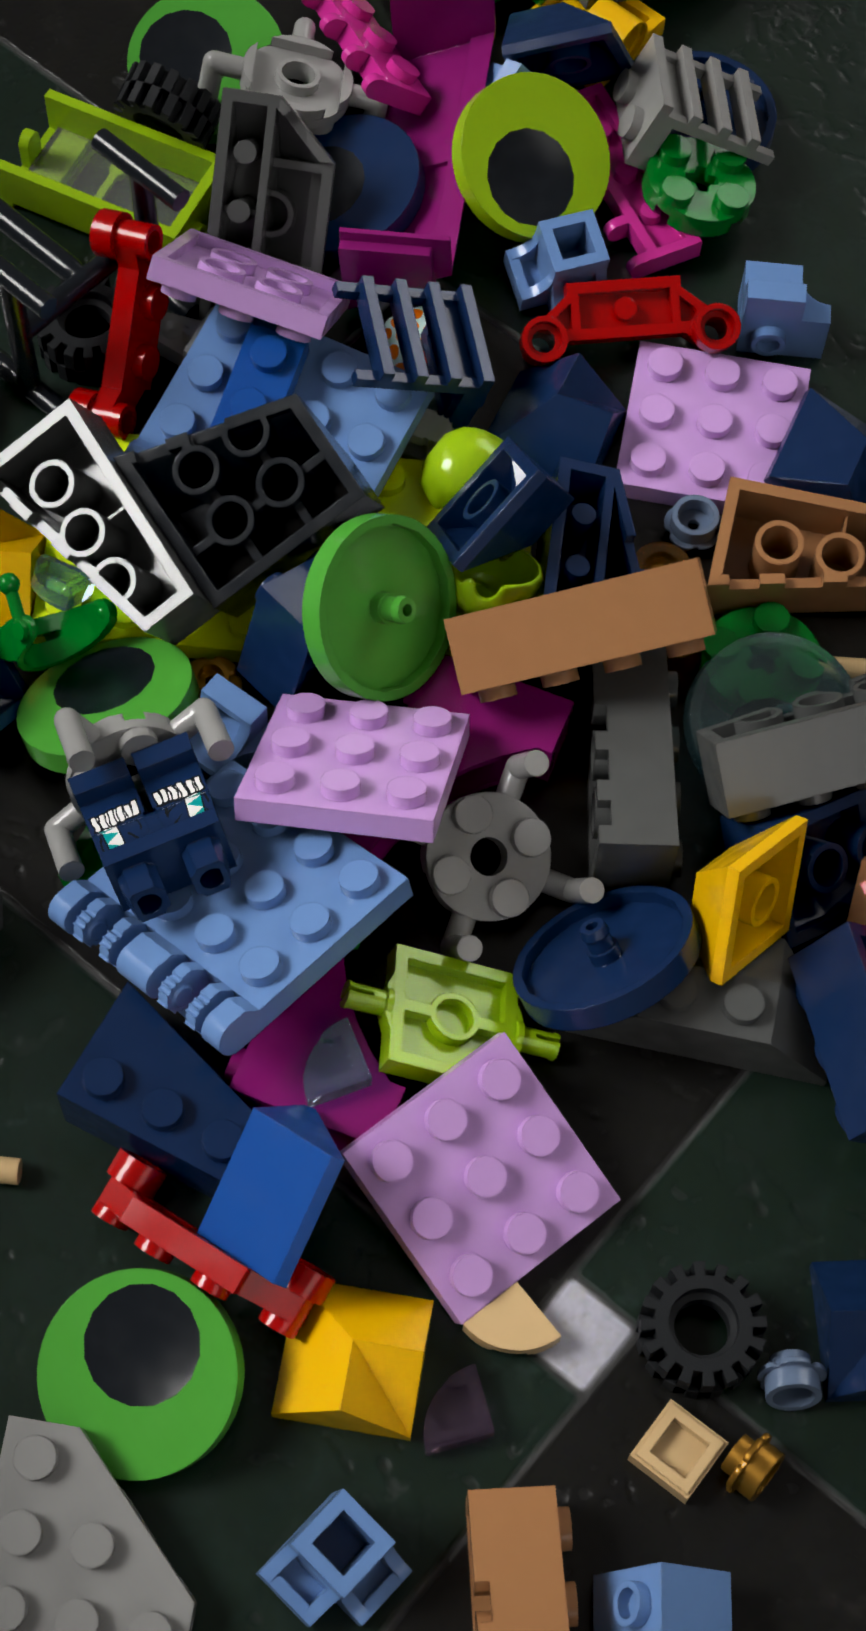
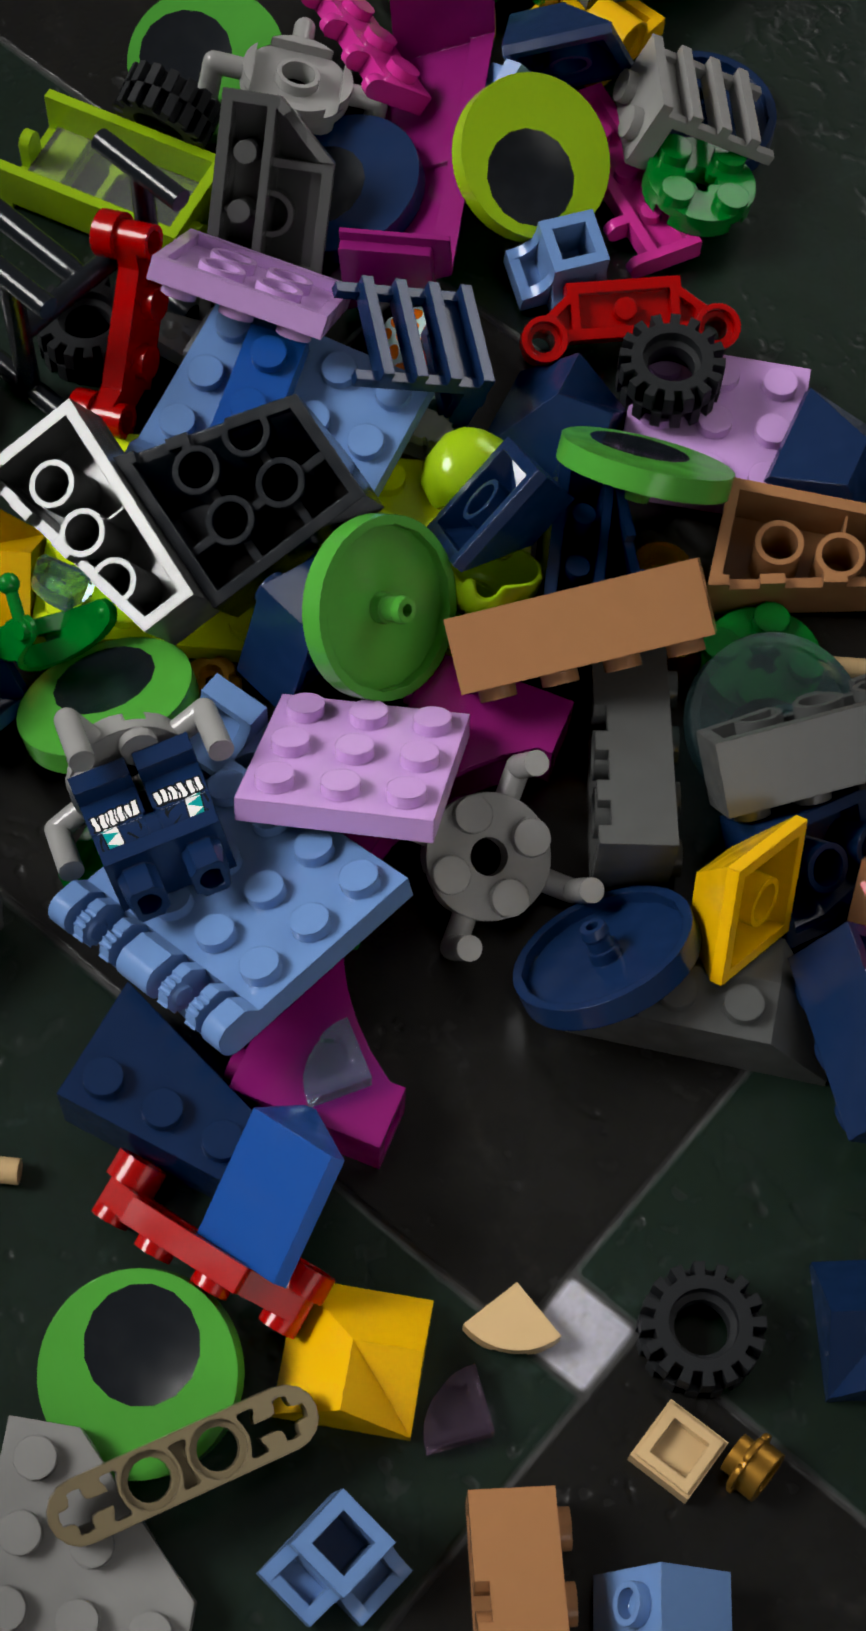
(186, 1472): none -> dark tan beam
(441, 1012): lime plate -> none
(479, 1177): lavender plate -> none
(645, 466): none -> bright green piece
(674, 344): none -> black tyre
(697, 511): sand blue plate -> none
(779, 312): medium blue brick -> none
(792, 1380): sand blue plate -> none

